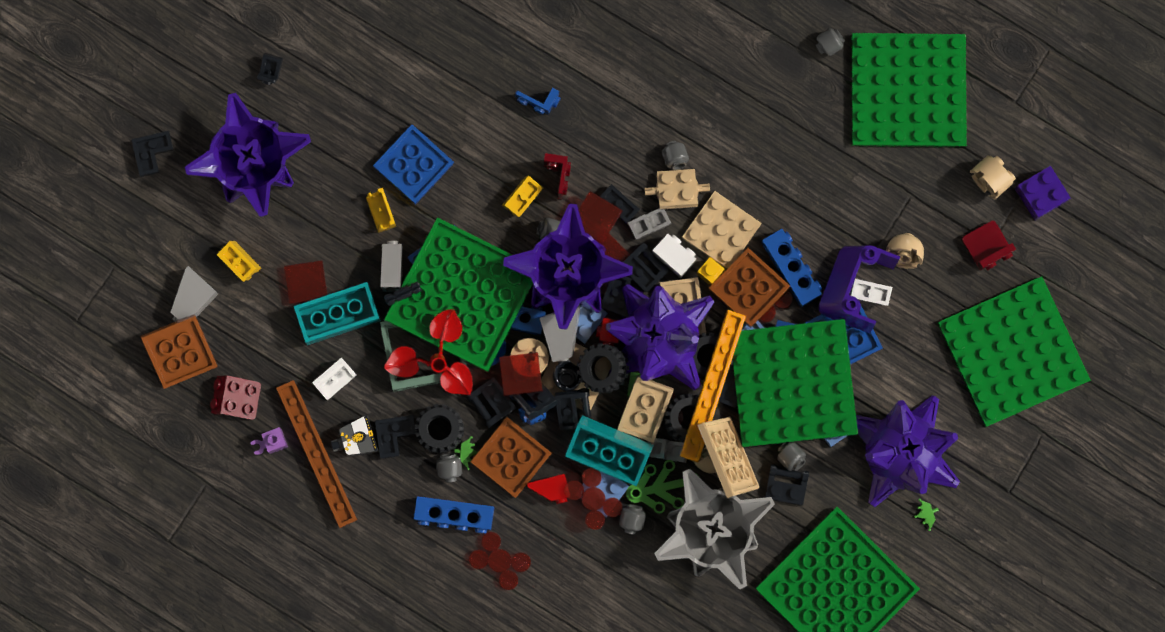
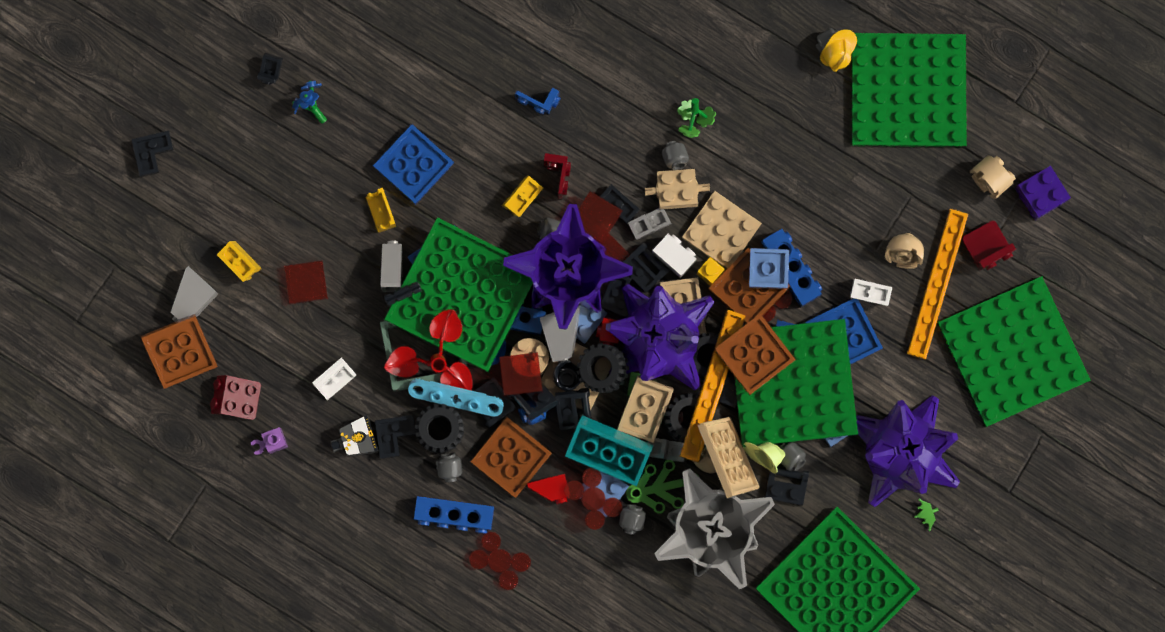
(244, 138): dark purple piece -> none
(309, 98): none -> blue plant
(316, 454): dark orange plate -> none
(337, 313): teal brick -> none
(444, 394): none -> medium azure piece
(466, 452): bright green piece -> none
(688, 111): none -> bright green plant
(754, 354): none -> dark orange plate
(766, 454): none -> yellowish green piece
(769, 268): none -> medium blue plate
(836, 301): dark purple windscreen -> none
(839, 50): none -> yellow piece
(937, 284): none -> light orange tile

